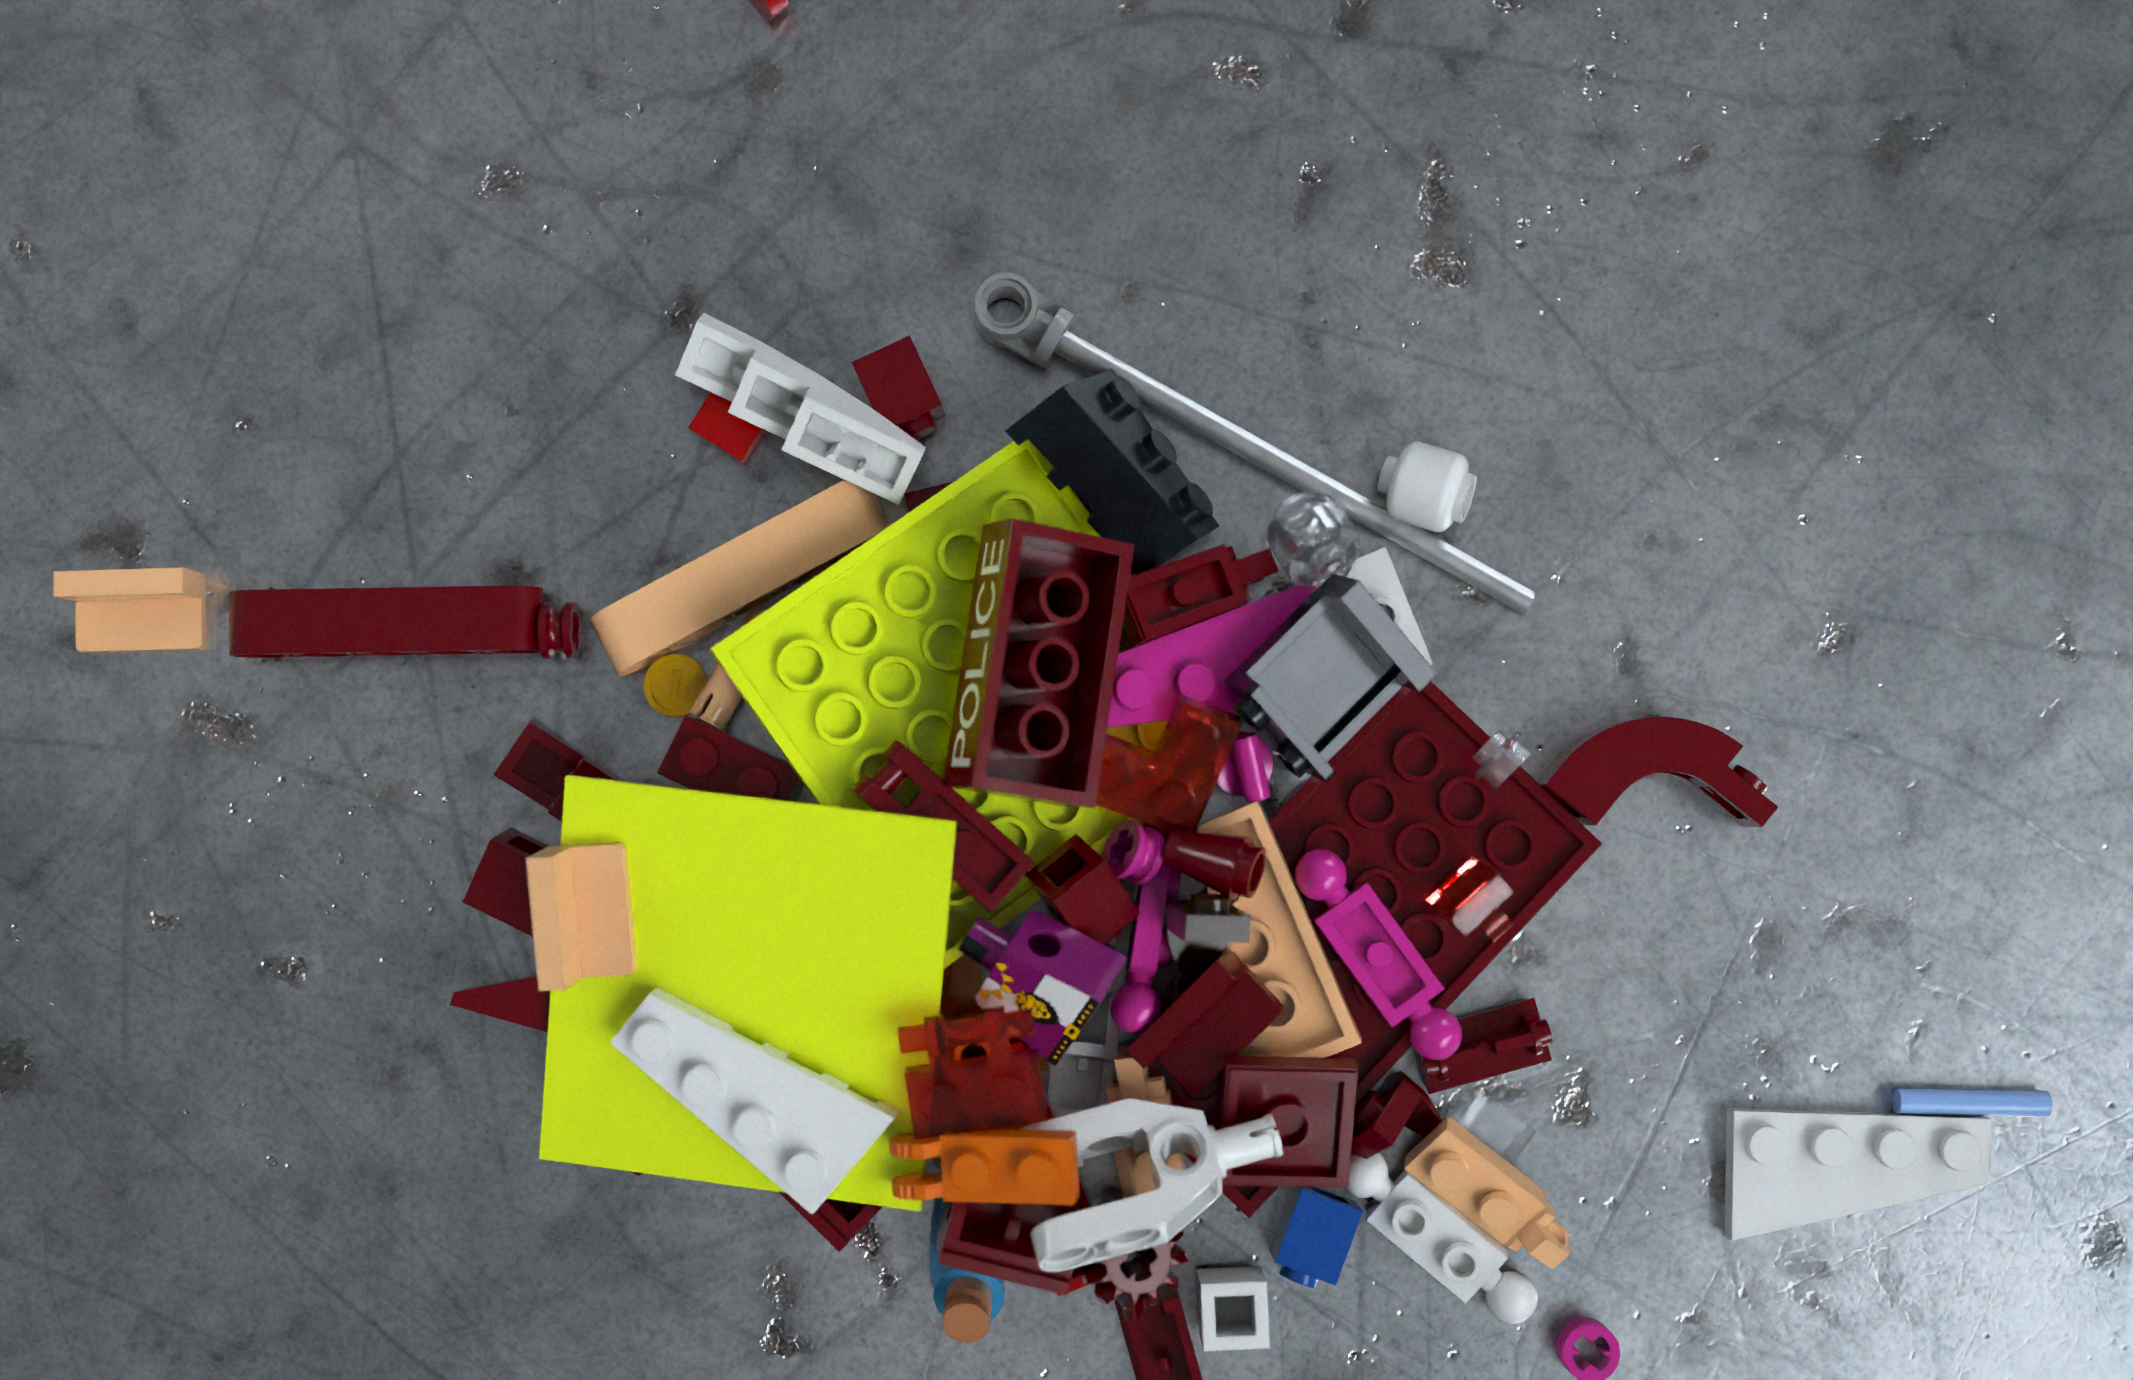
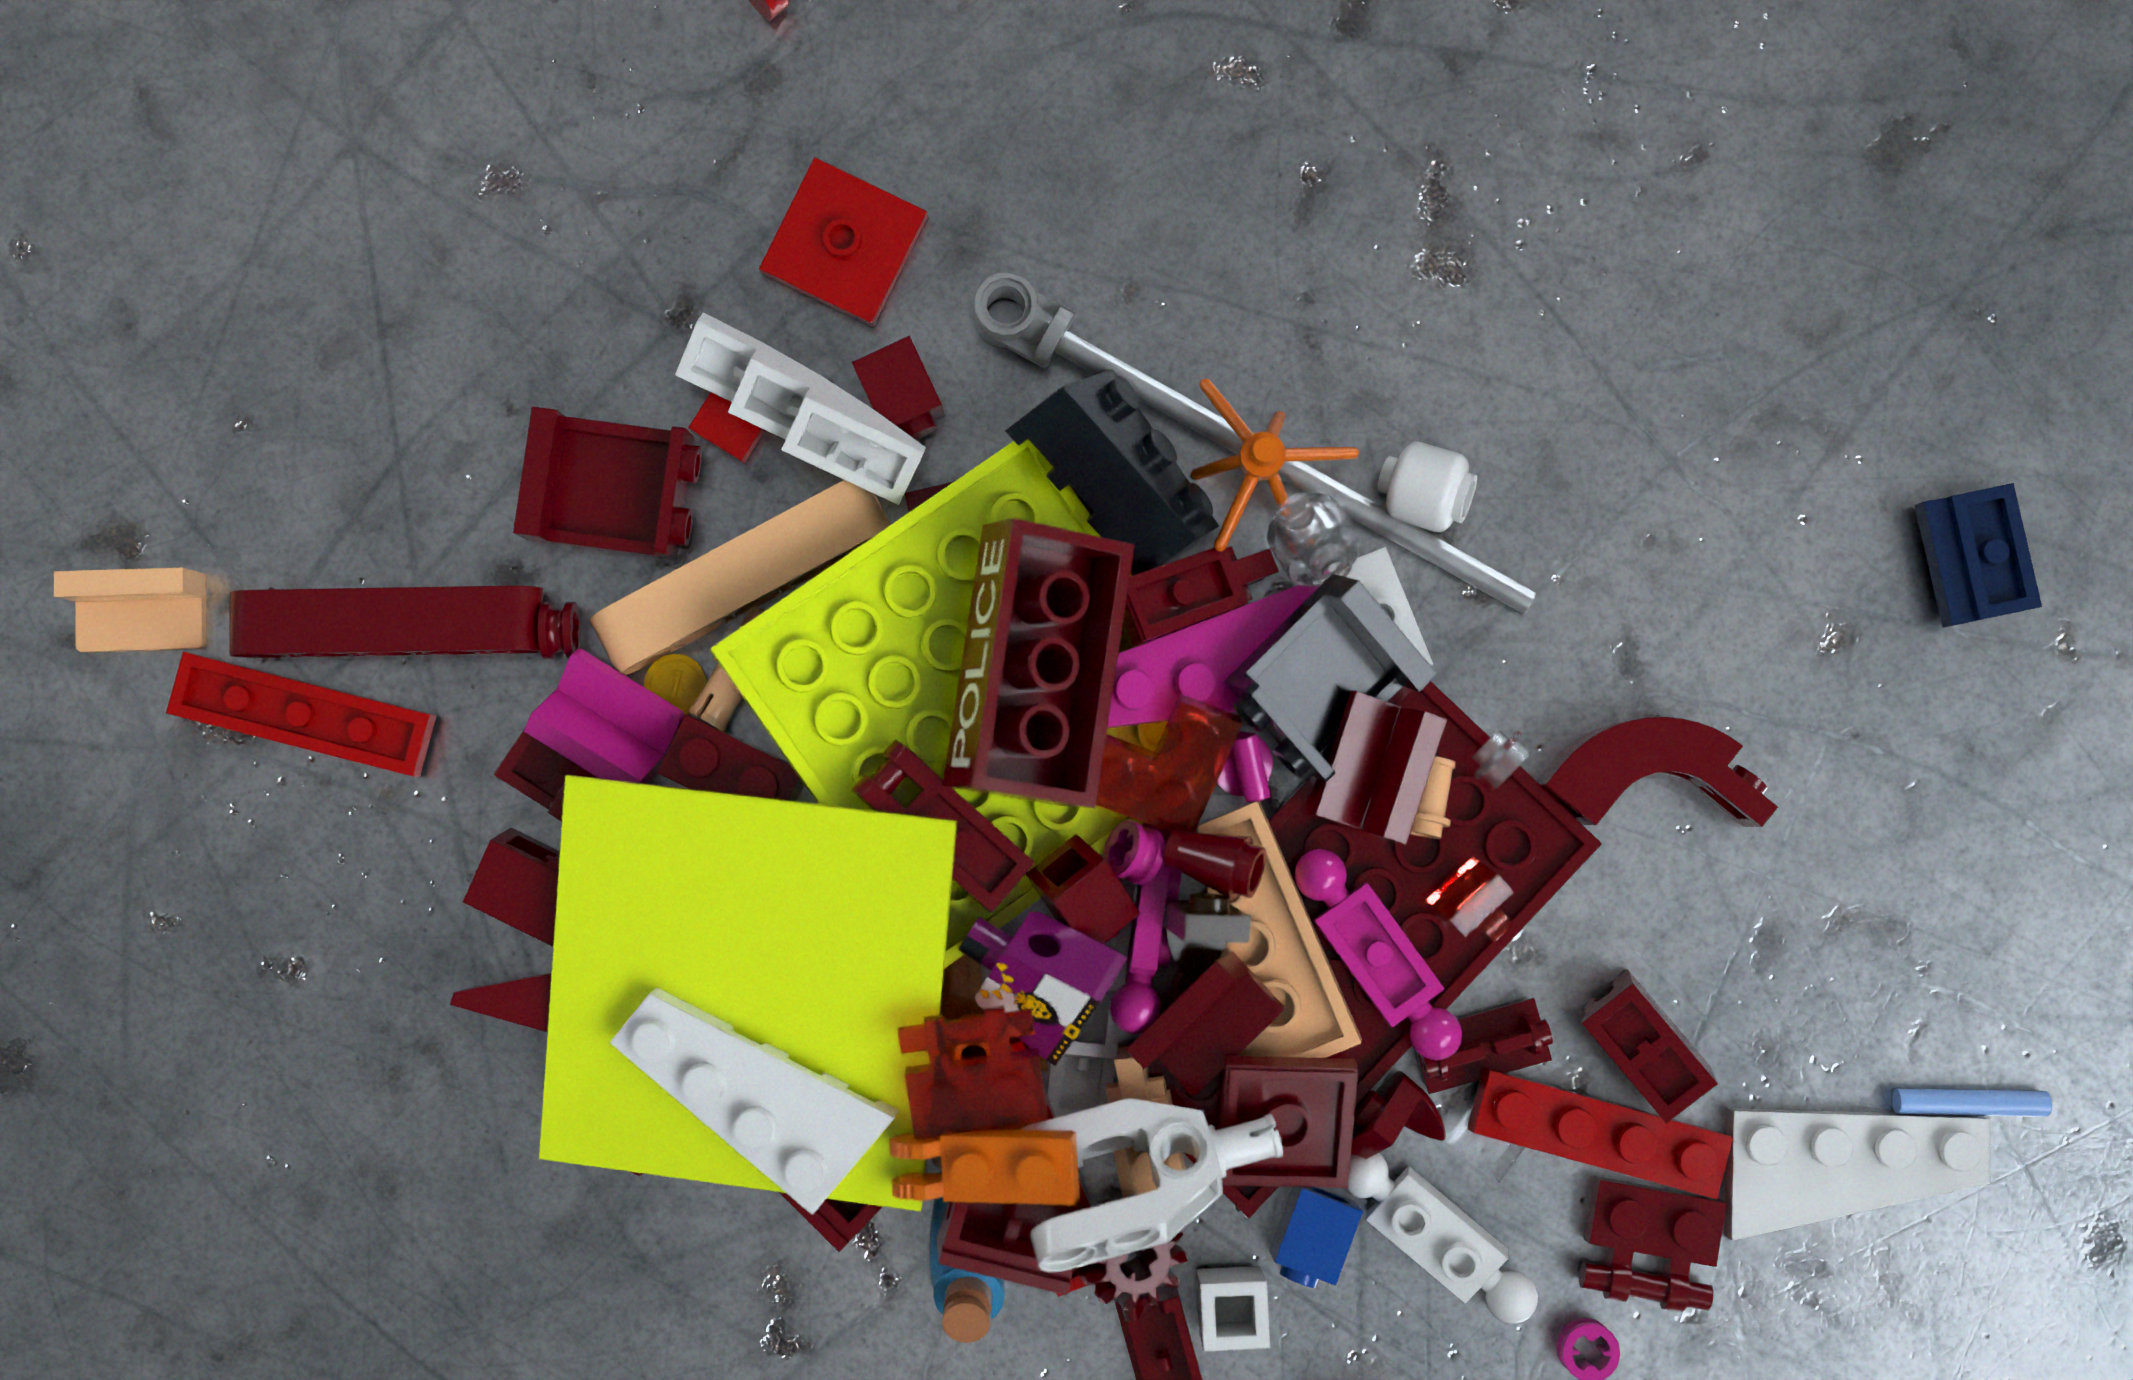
(301, 714): none -> red plate
(581, 913): light nougat panel -> none
(605, 721): none -> dark pink panel
(606, 485): none -> dark red panel
(843, 242): none -> red plate
(1258, 458): none -> orange plant
(1379, 766): none -> dark red panel
(1432, 807): none -> light nougat pin
(1489, 1192): light nougat hinge -> none
(1600, 1133): none -> red plate
(1648, 1047): none -> dark red hinge
(1654, 1223): none -> dark red plate
(1978, 555): none -> dark blue plate

